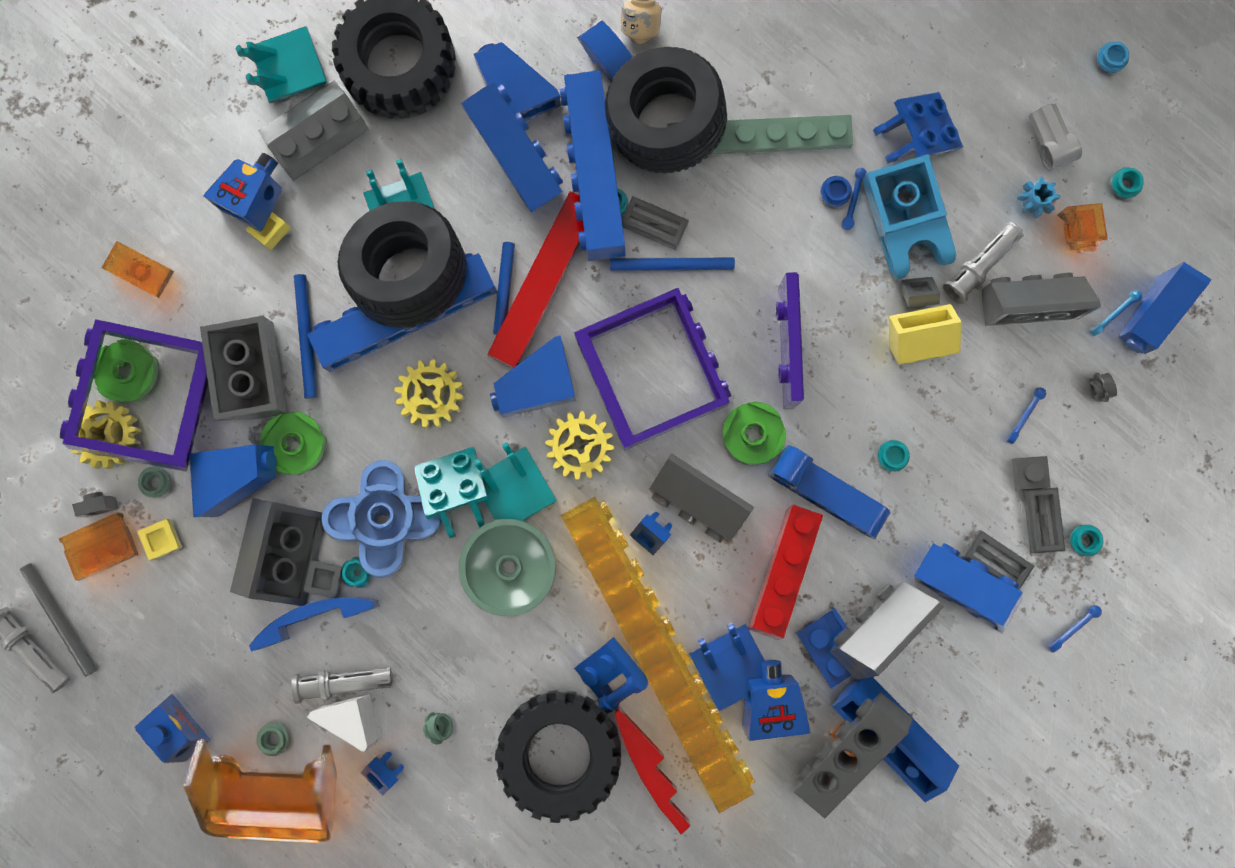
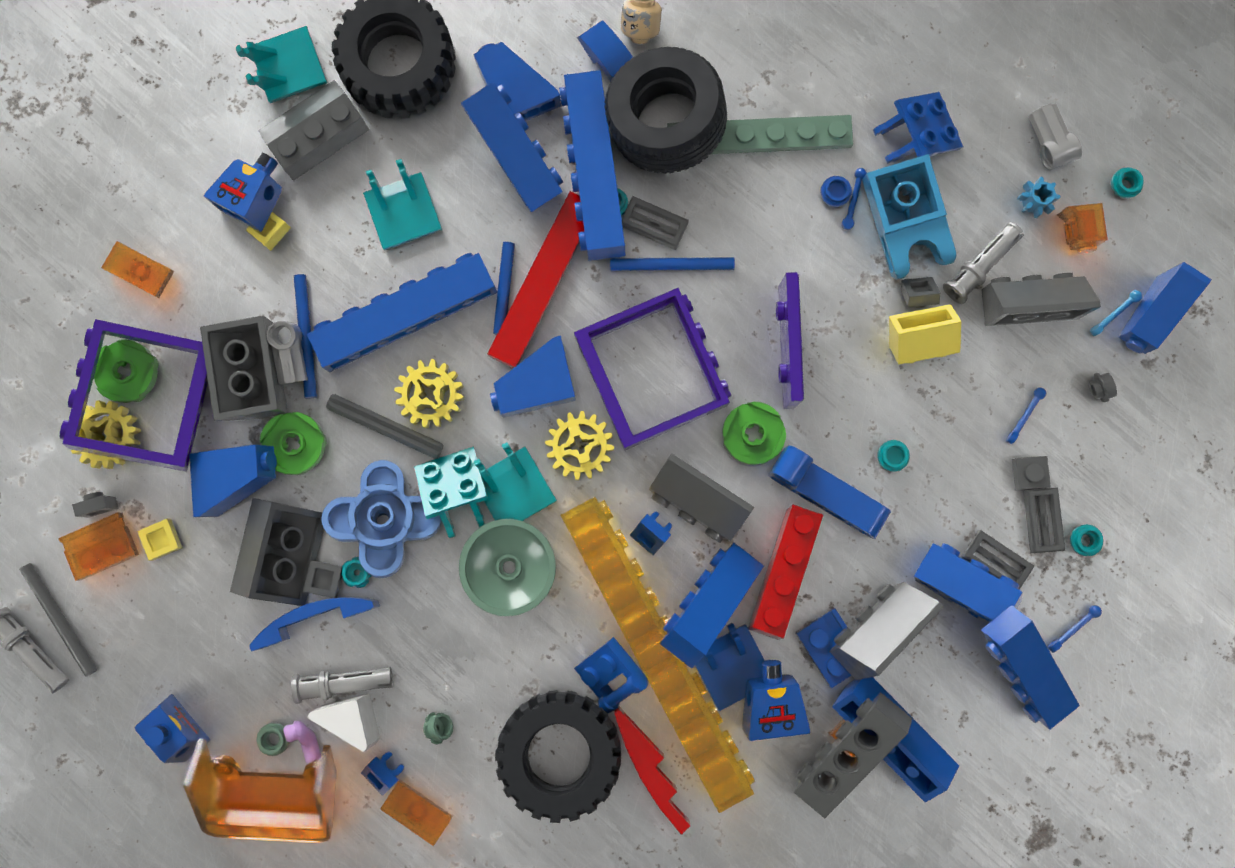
(145, 480): sand green plate -> none
(289, 356): none -> light grey piece
(307, 739): none -> lavender arm
(382, 235): black tyre -> none
(384, 426): none -> dark grey axle
(416, 812): none -> clear orange plate
(712, 605): none -> blue brick
(1029, 667): none -> blue brick
(1113, 57): dark azure plate -> none

